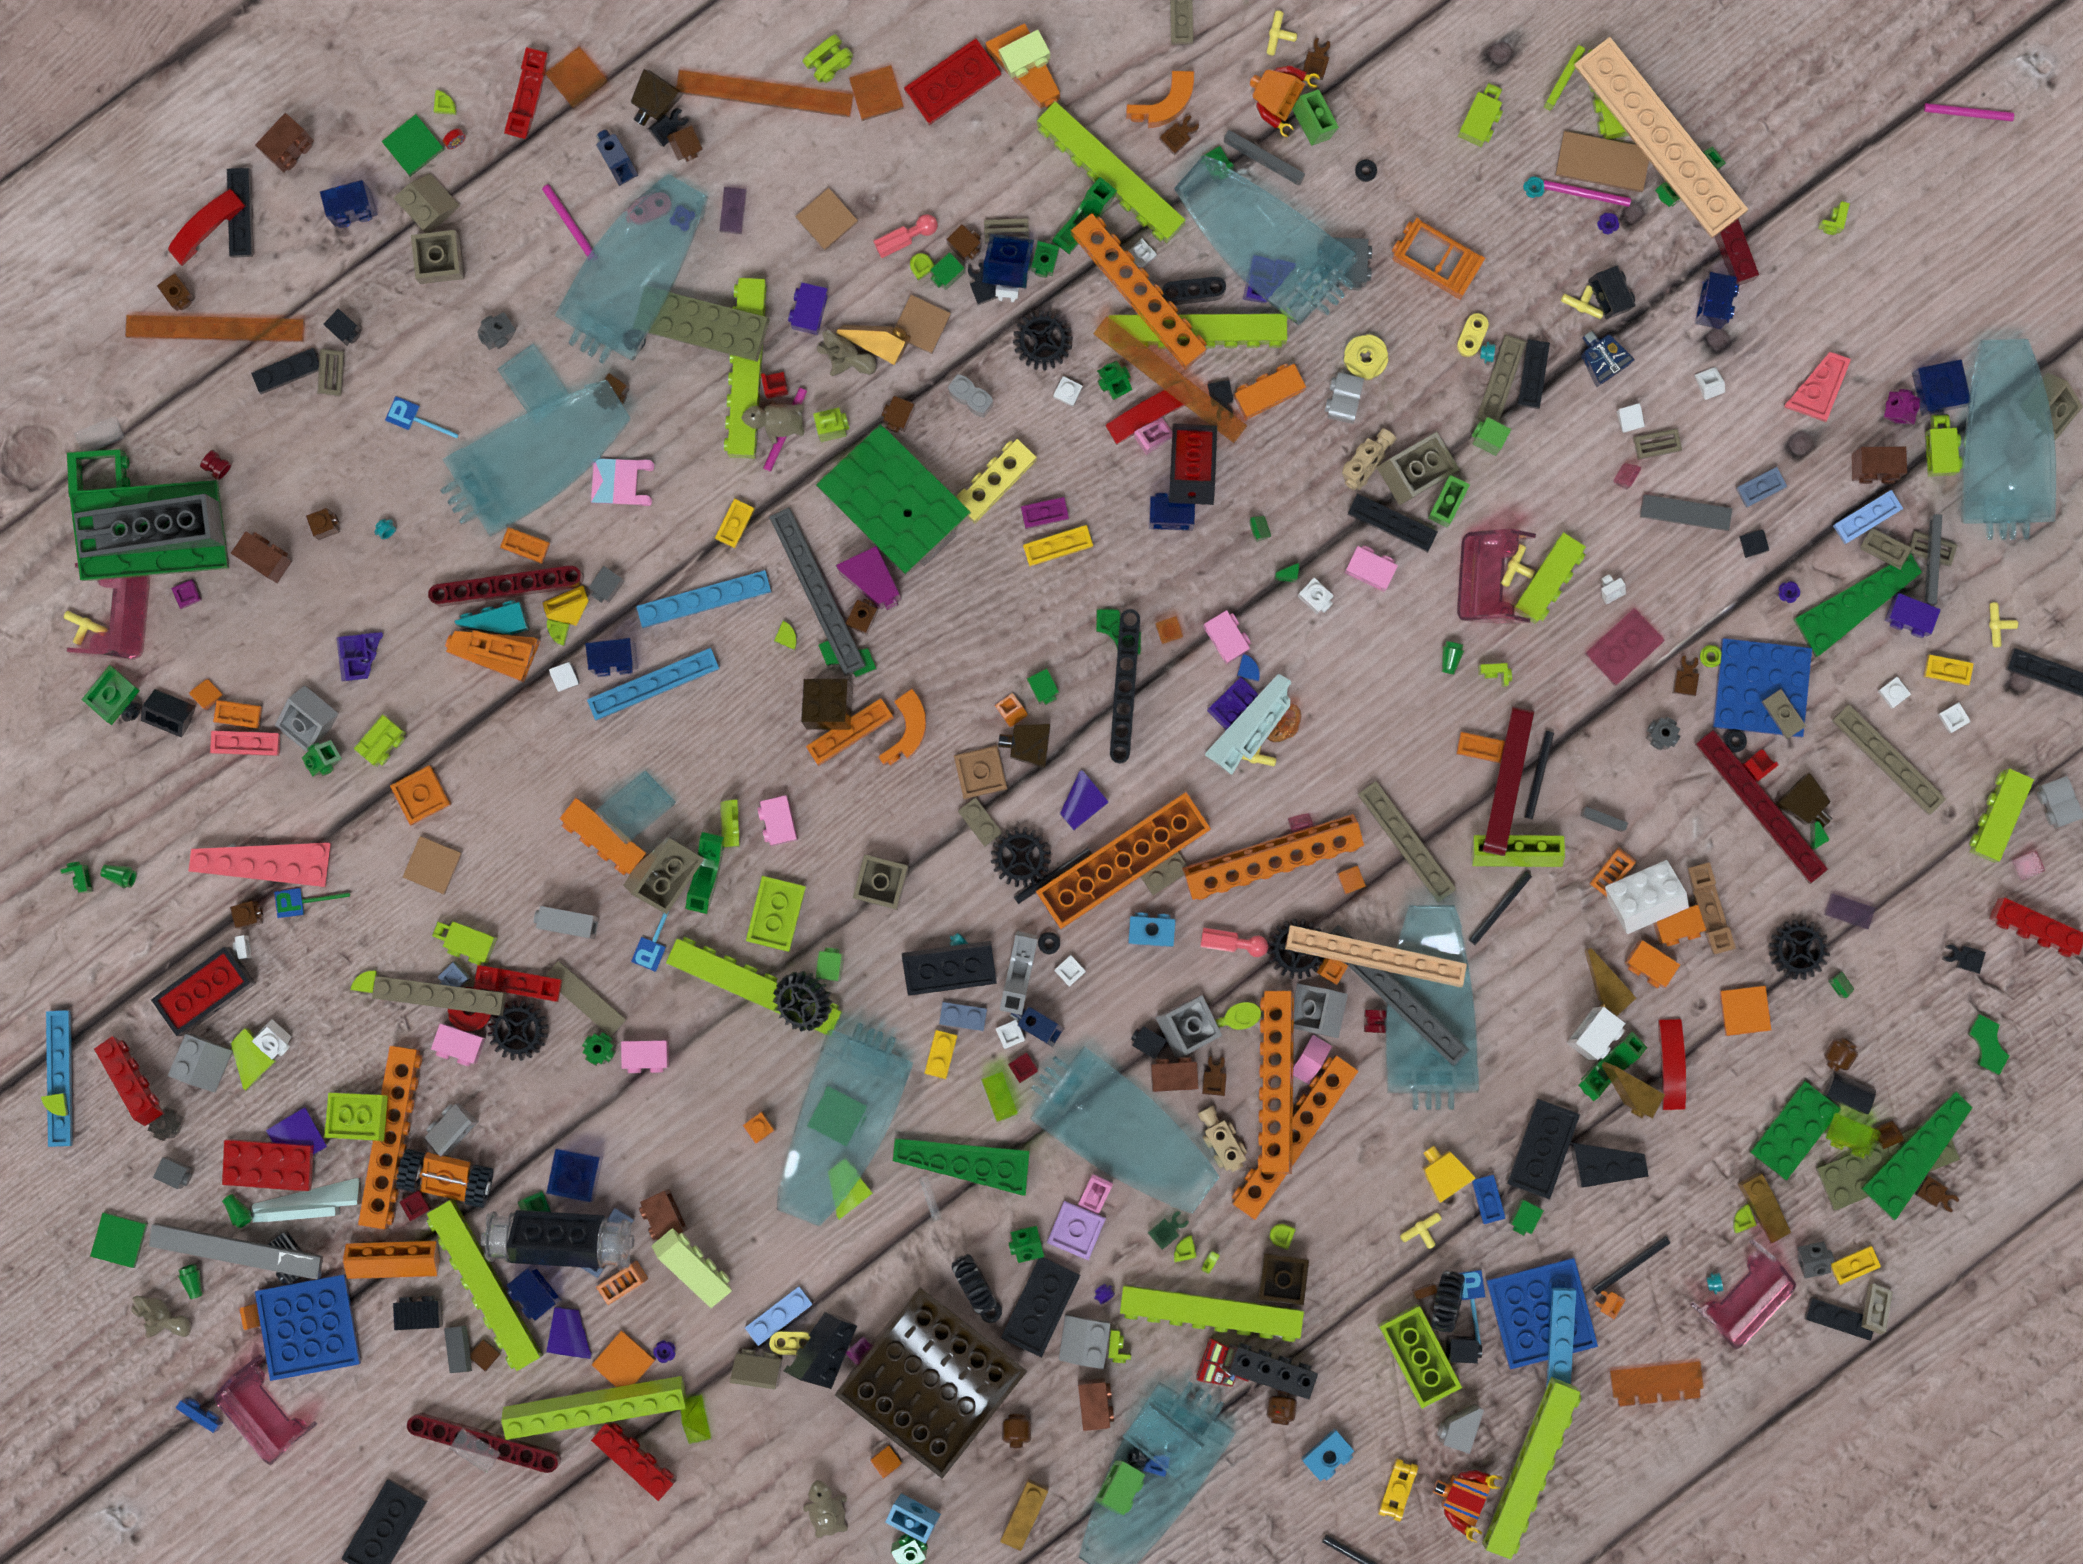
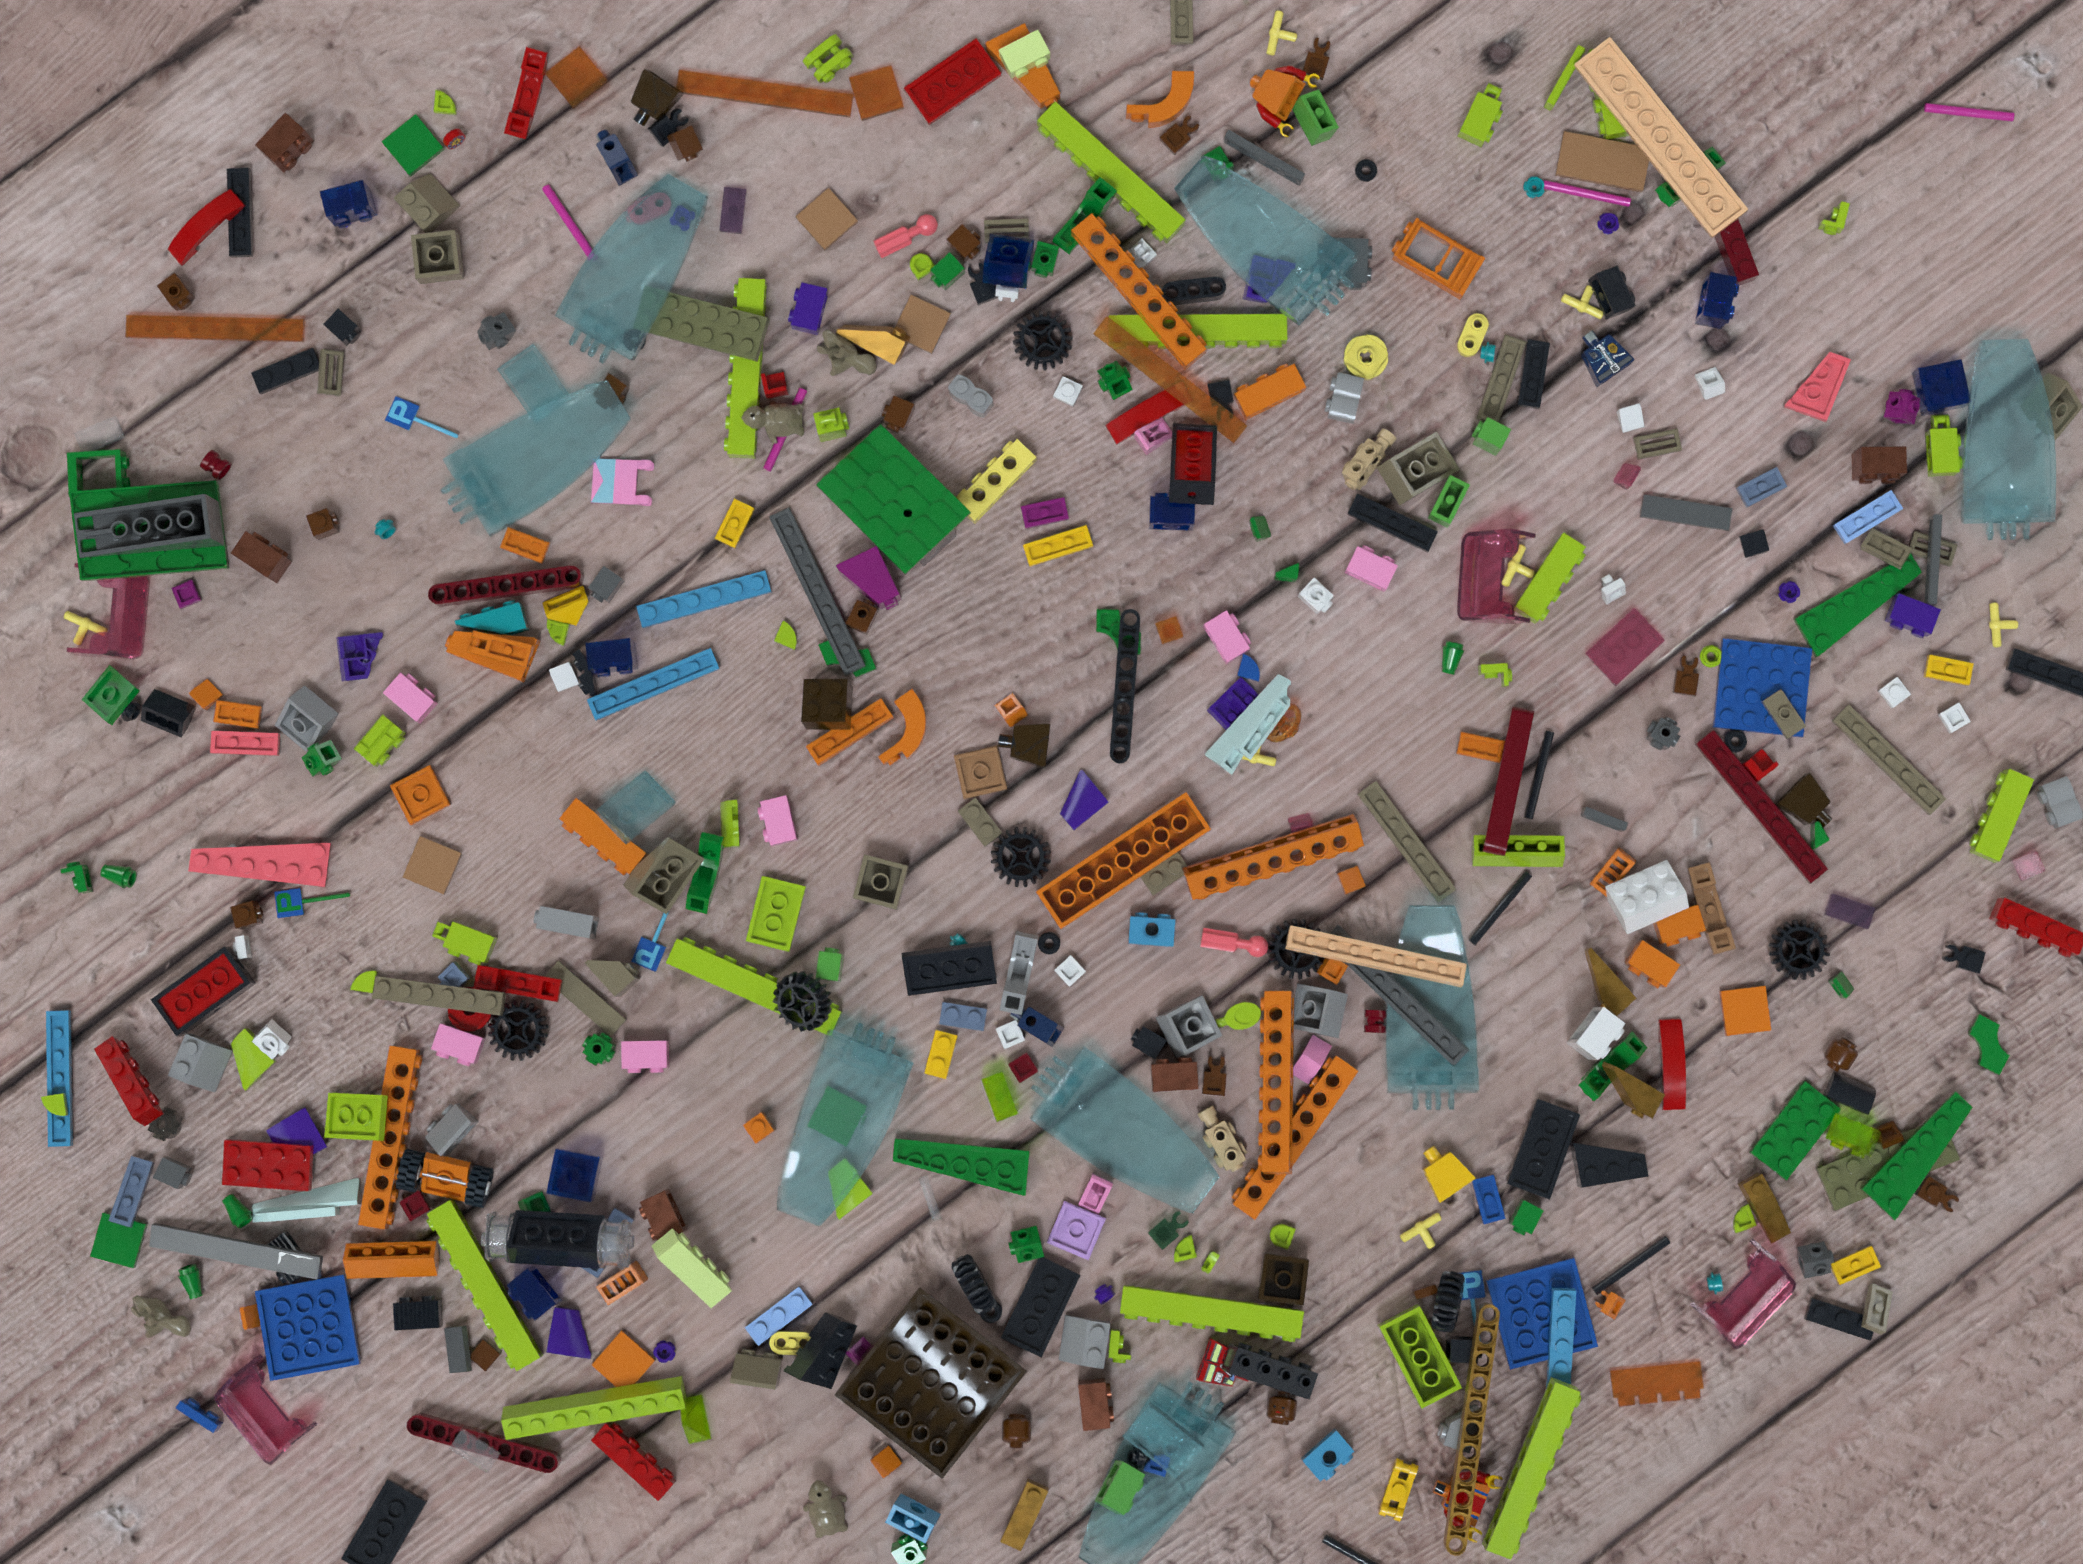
(131, 1191): none -> sand blue plate
(410, 697): none -> bright pink brick
(587, 679): none -> black slope
(615, 975): none -> dark tan slope
(1043, 687): green brick -> none
(1052, 875): black bar -> none
(1475, 1440): none -> pearl gold beam

